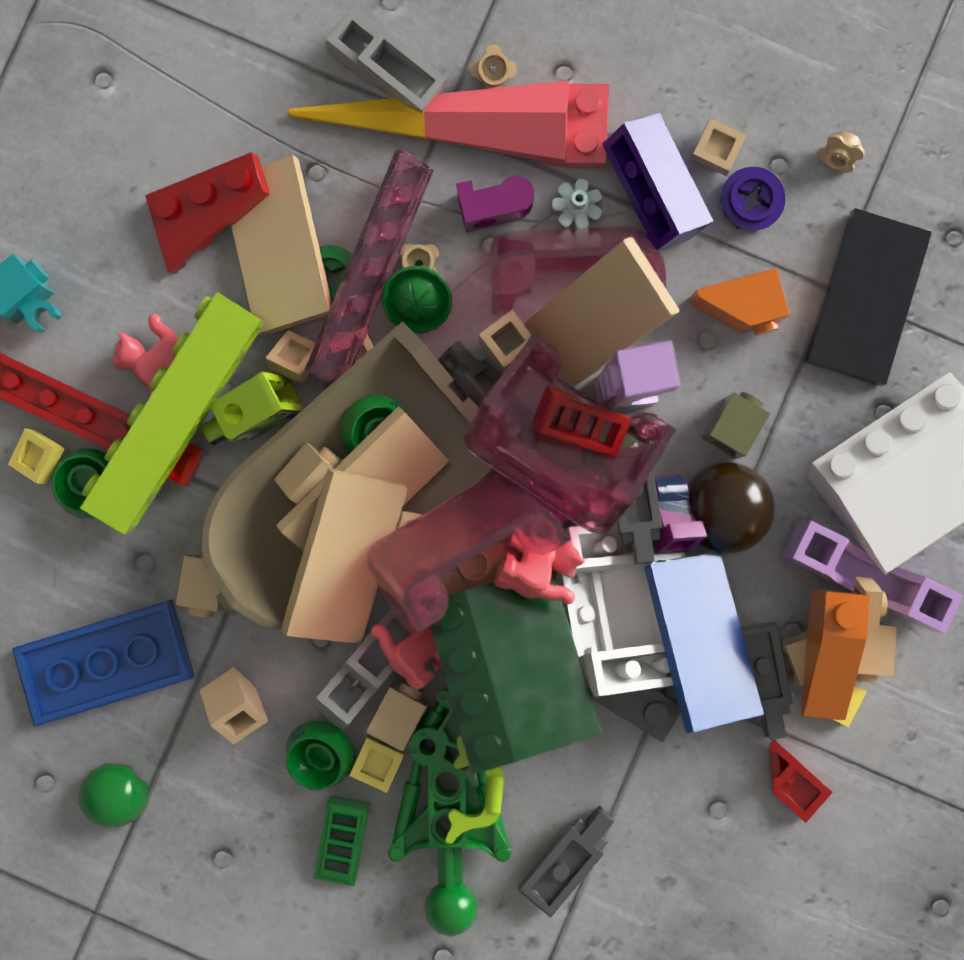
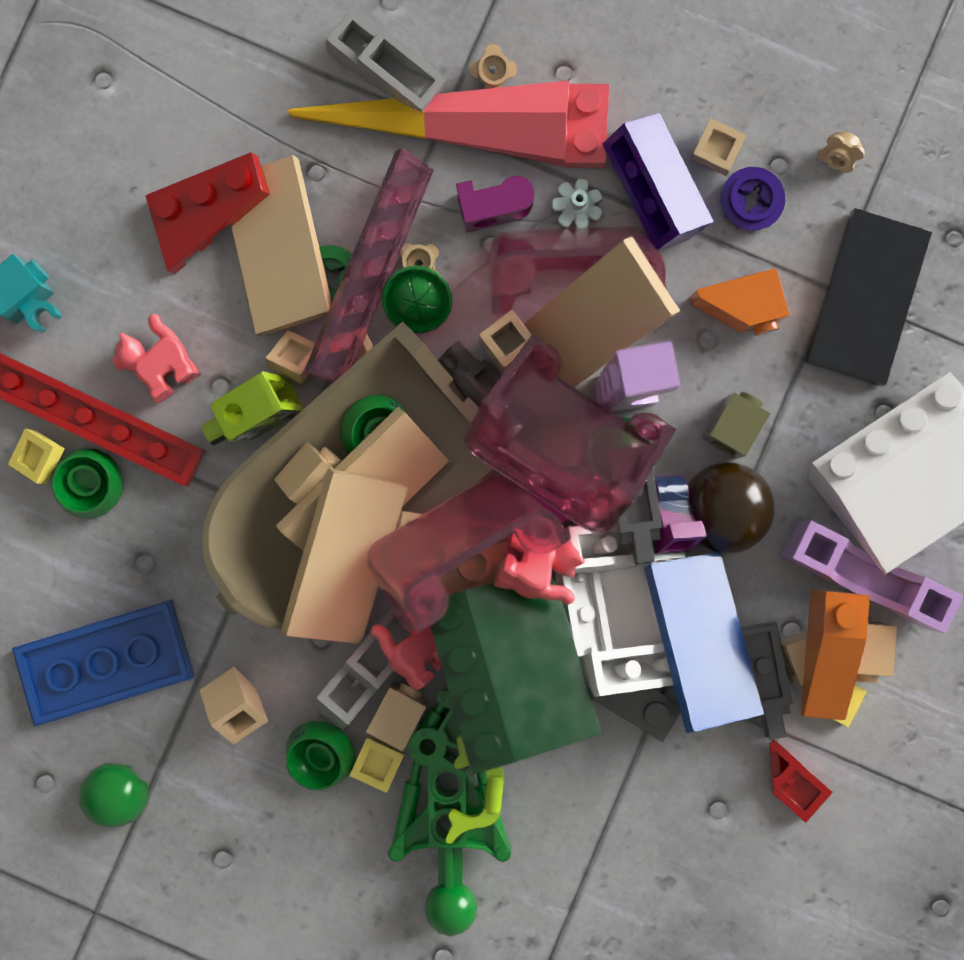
(172, 413): lime brick -> none
(197, 588): tan brick -> none
(350, 809): green slope -> none
(547, 407): red slope -> none
(567, 862): dark grey hinge -> none
(877, 602): tan plate -> none

